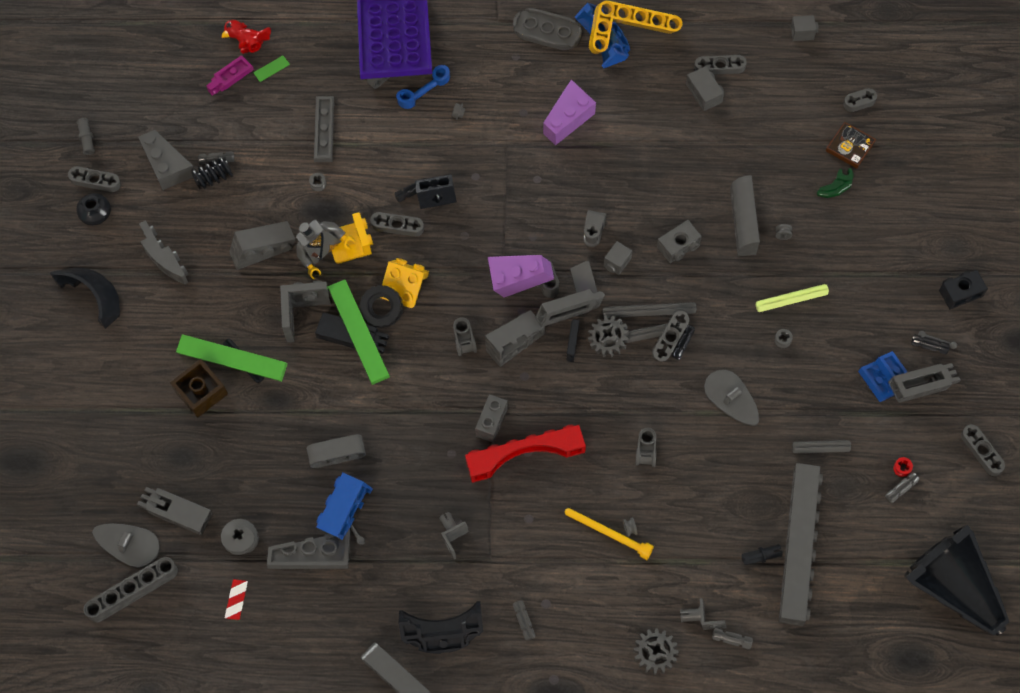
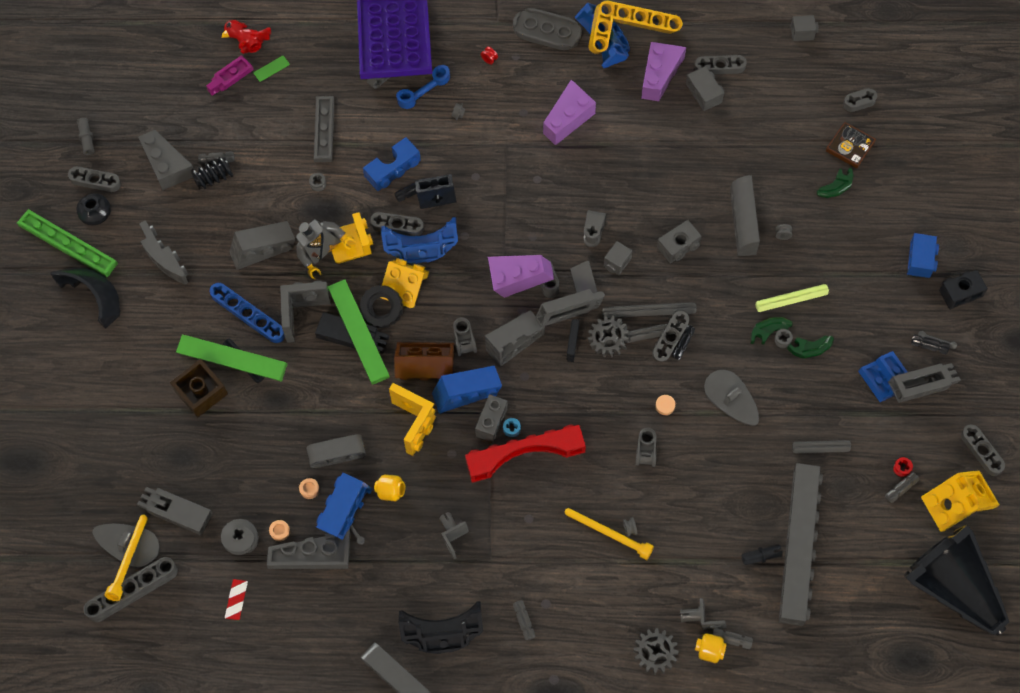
(67, 243): none -> bright green tile
(115, 590): none -> yellow piece
(243, 305): none -> blue beam
(279, 530): none -> light nougat tile
(309, 488): none -> light nougat tile
(381, 174): none -> blue arch
(389, 487): none -> yellow head
(420, 248): none -> blue windscreen
(422, 409): none -> yellow bracket
(423, 360): none -> reddish brown slope
(465, 388): none -> blue wedge
(489, 55): none -> red bush
(507, 432): none -> dark azure bush
(660, 69): none -> medium lavender wedge
(665, 405): none -> light nougat tile
(711, 648): none -> yellow head
(767, 327): none -> dark green piece
(810, 349): none -> dark green piece
(922, 255): none -> blue brick
(967, 494): none -> yellow bracket

